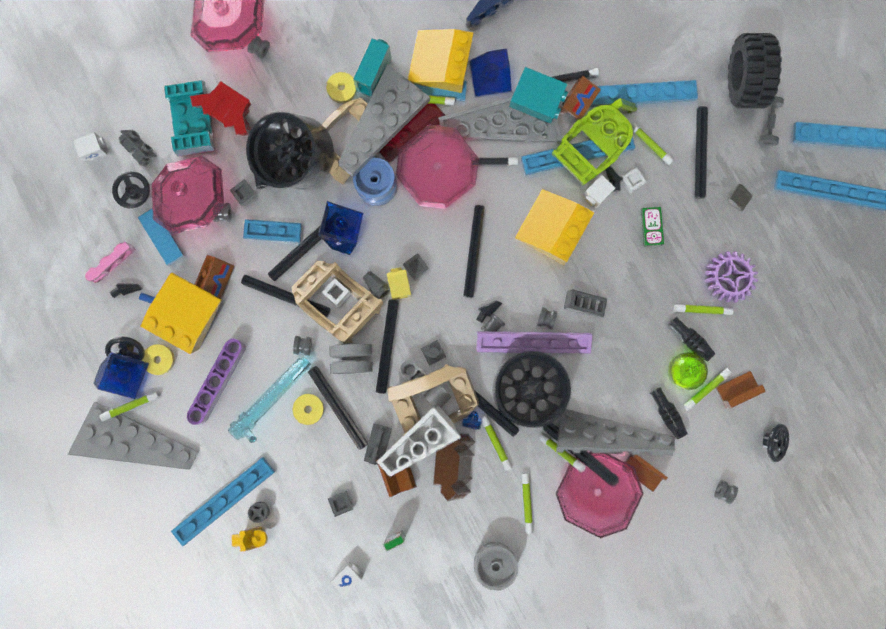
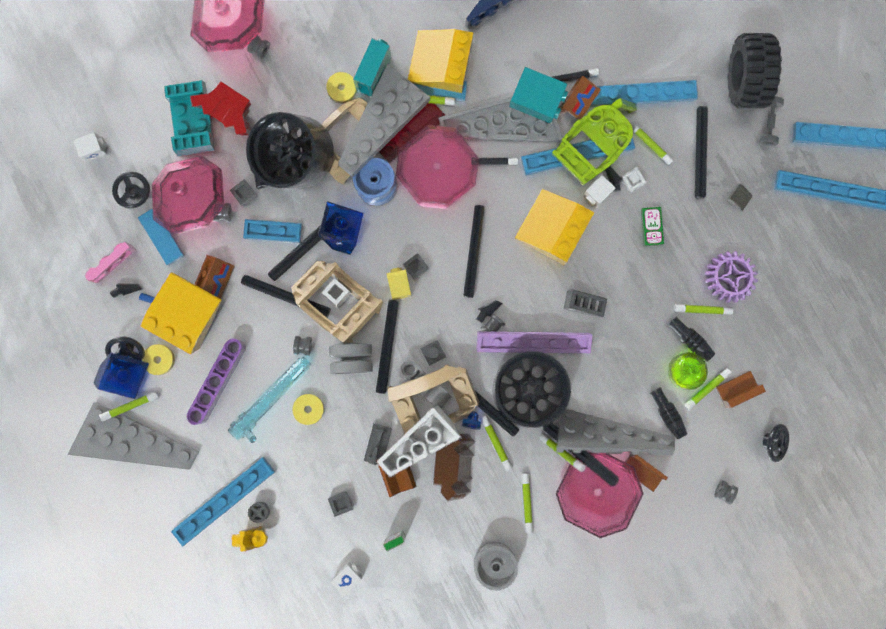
(131, 140): dark grey hinge -> none
(337, 408): black axle -> none
(376, 285): dark grey cone -> none
(491, 73): clear blue slope -> none
(547, 318): dark grey wheel -> none

